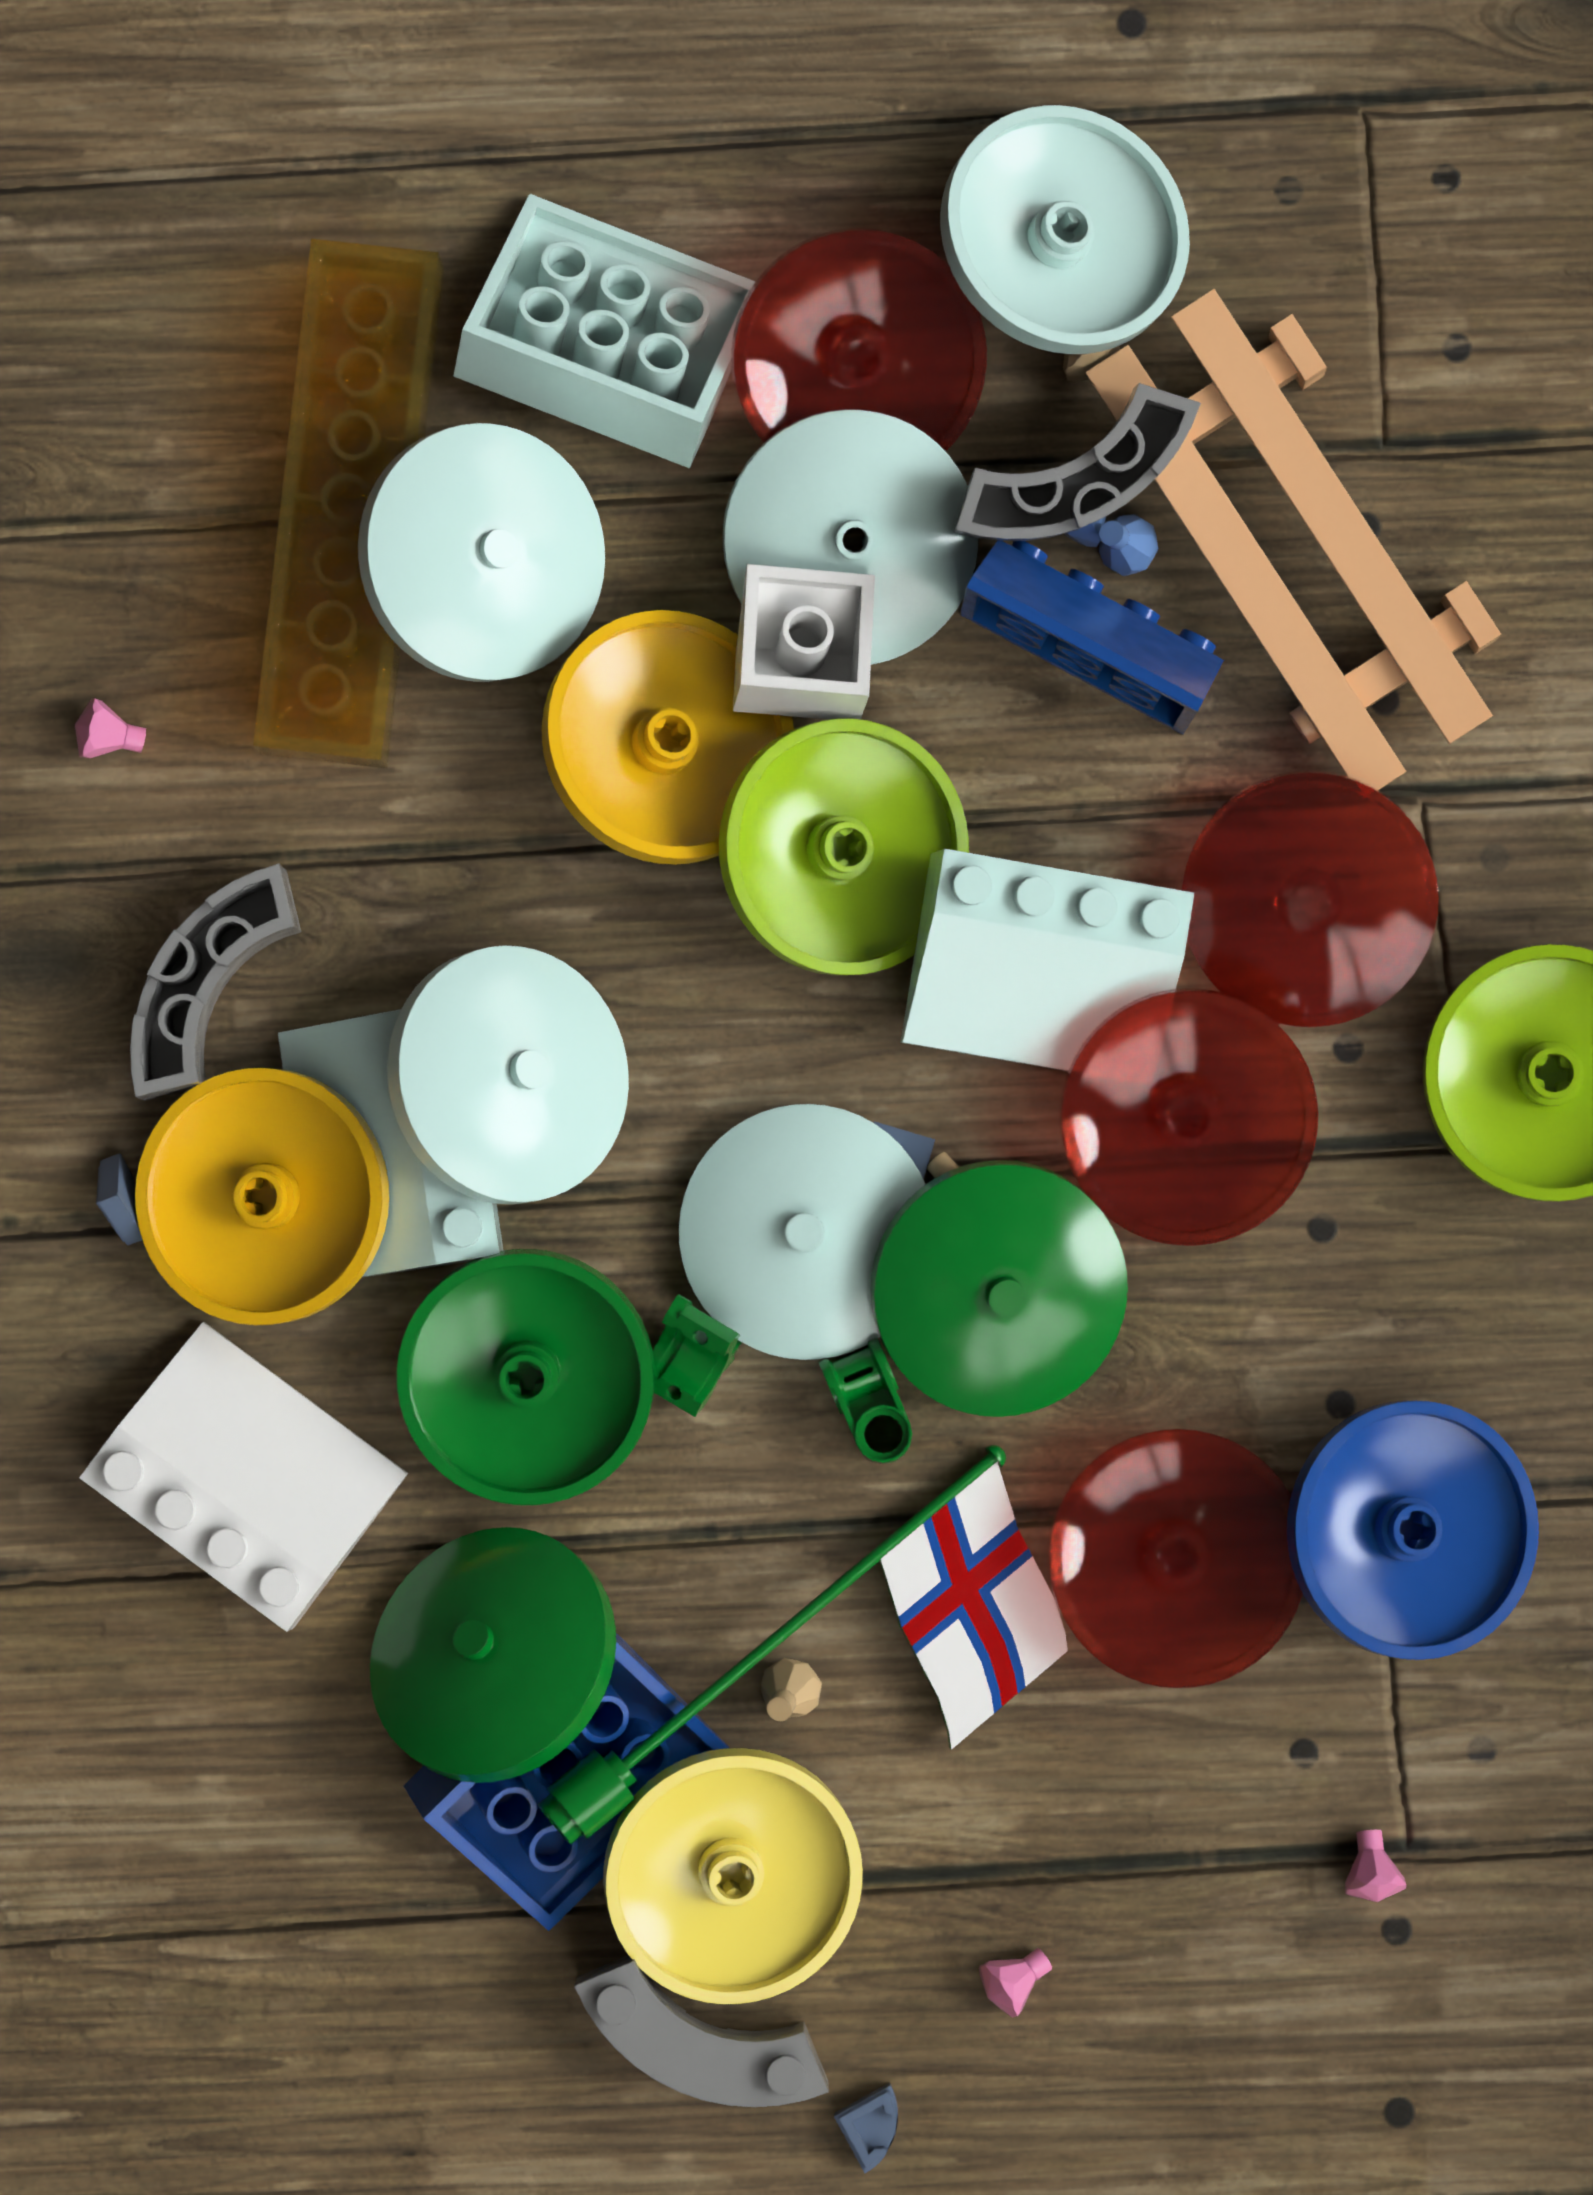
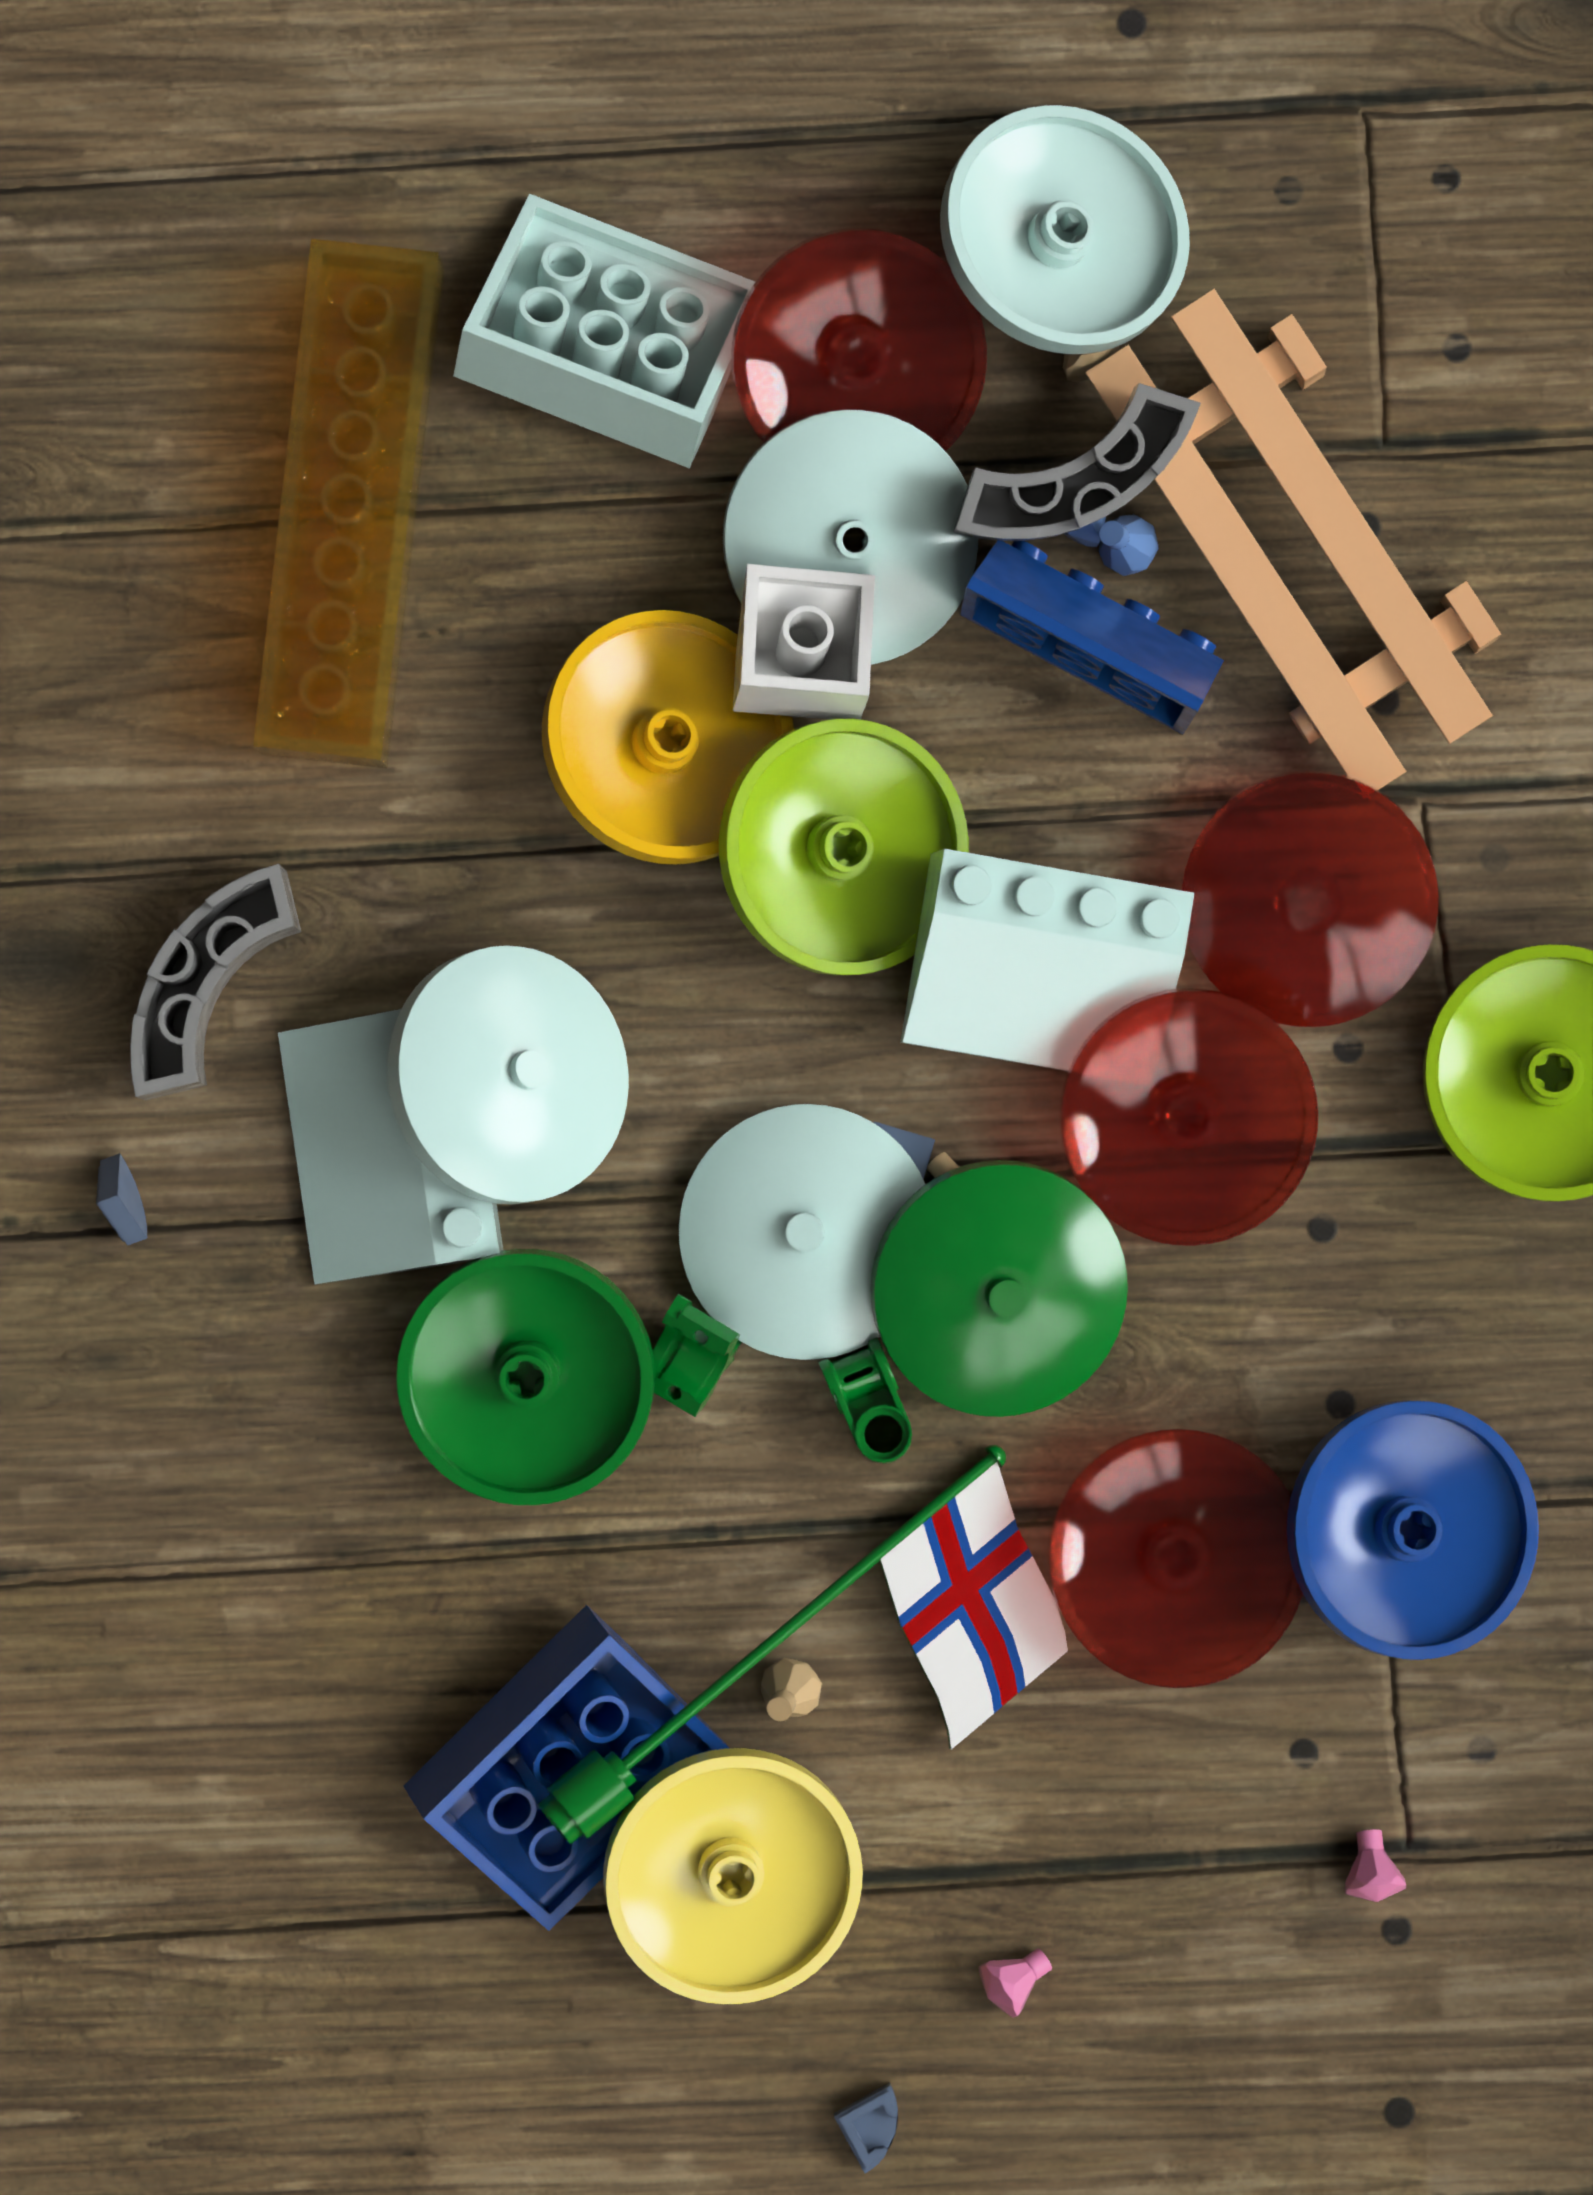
(103, 731): bright pink rock -> none
(244, 1476): white slope -> none
(262, 1196): yellow dish -> none
(481, 552): light aqua dish -> none
(492, 1655): green dish -> none
(695, 2056): light grey brick -> none

